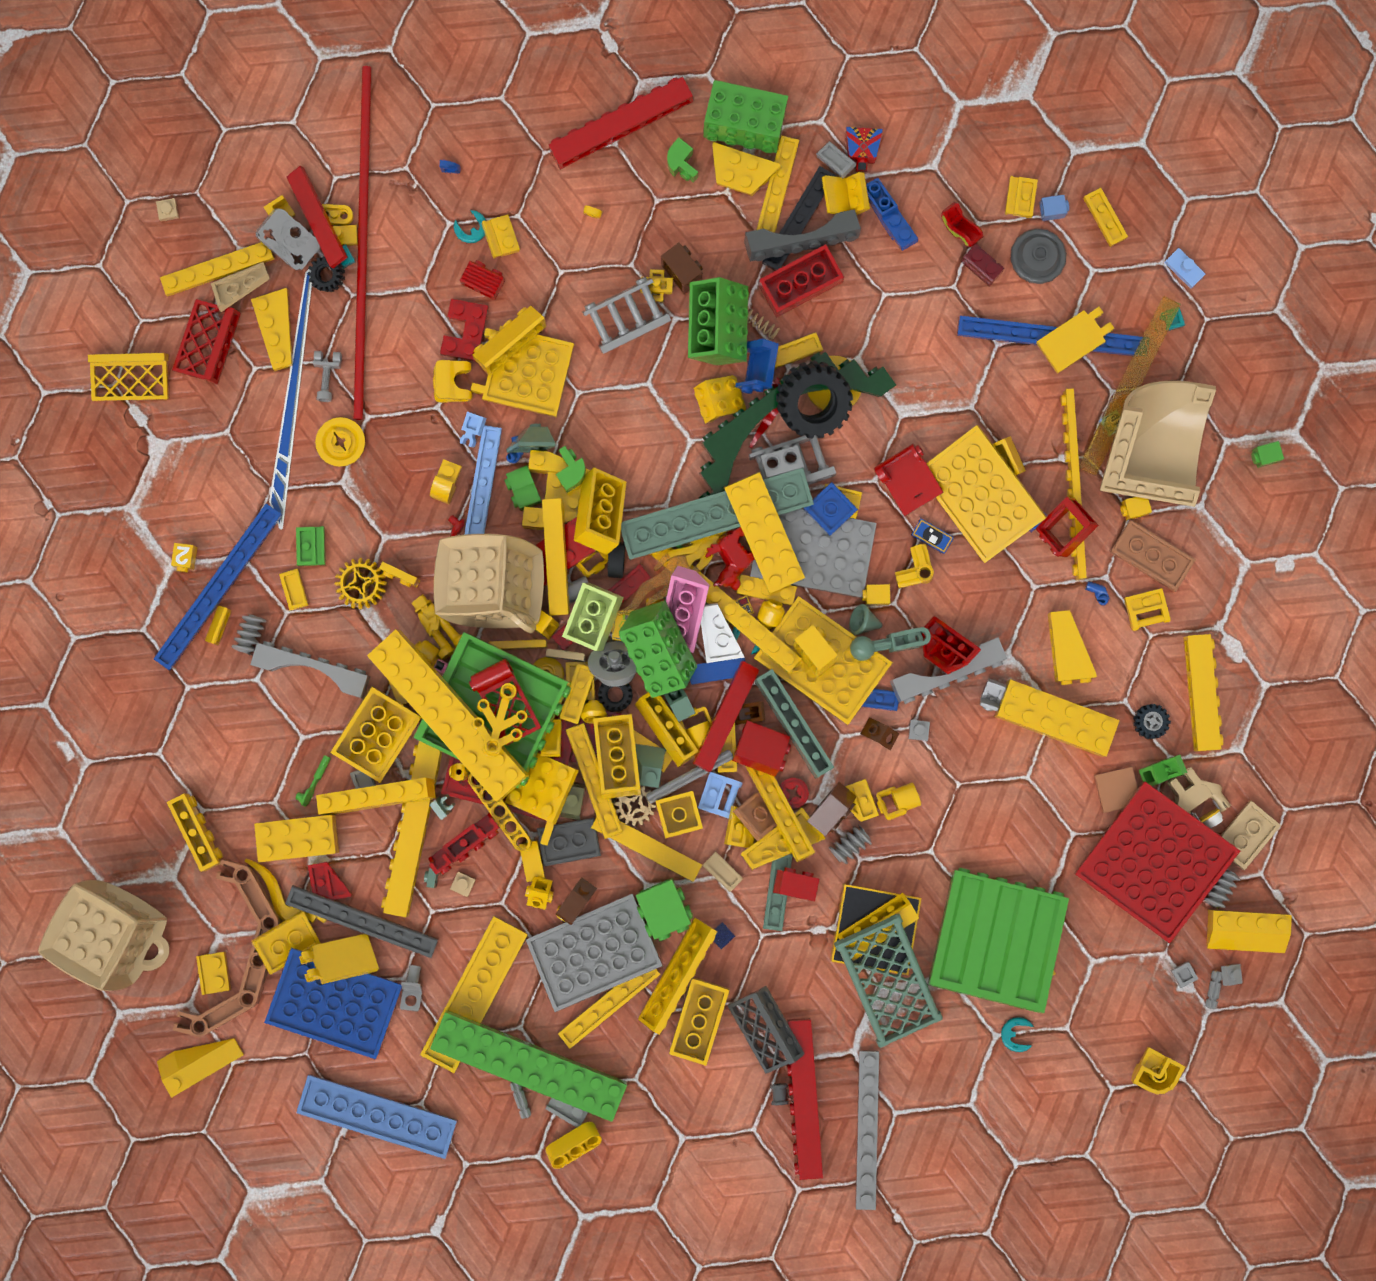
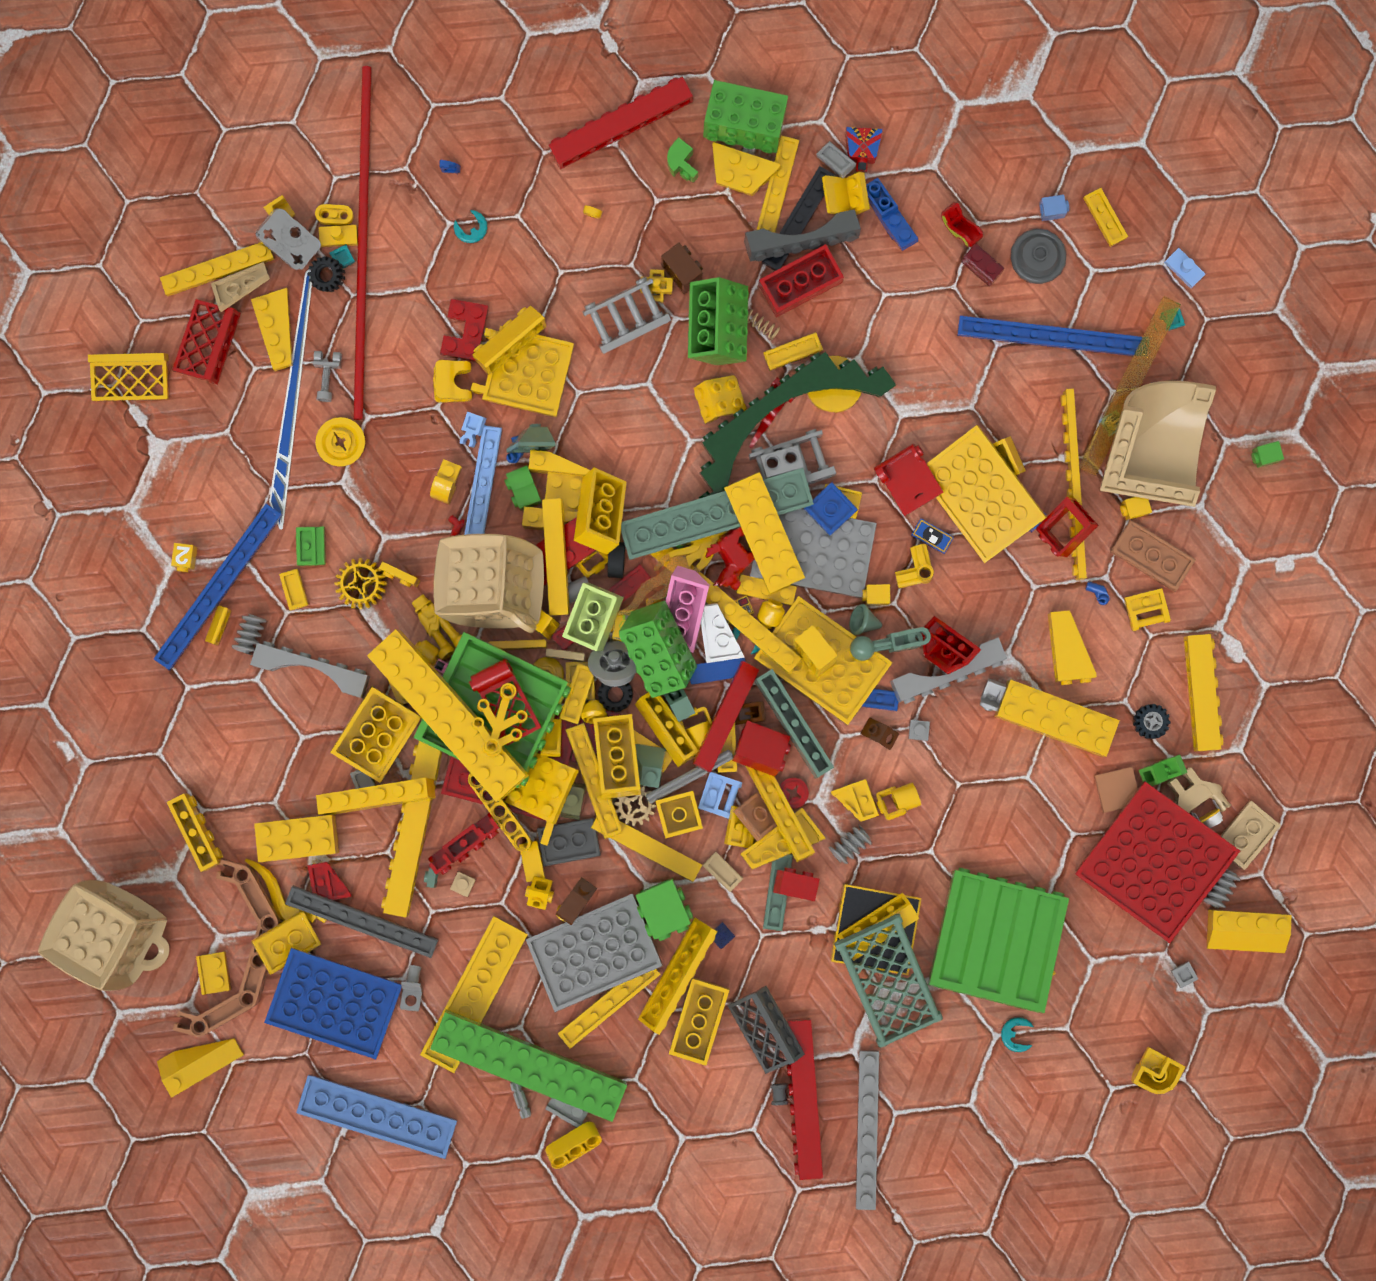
(167, 209): tan plate -> none
(305, 798): bright green piece -> none
(316, 217): red tile -> none
(340, 959): yellow tile -> none
(440, 807): sand green tile -> none
(453, 772): yellow piece -> none
(482, 279): red brick -> none
(500, 236): yellow plate -> none
(573, 474): bright green brick -> none
(760, 366): blue panel -> none
(827, 419): black tyre -> none
(833, 809): brick -> none
(1021, 196): yellow plate -> none
(1074, 339): yellow tile -> none
(1214, 990): light grey axle -> none
(1231, 974): light grey plate -> none

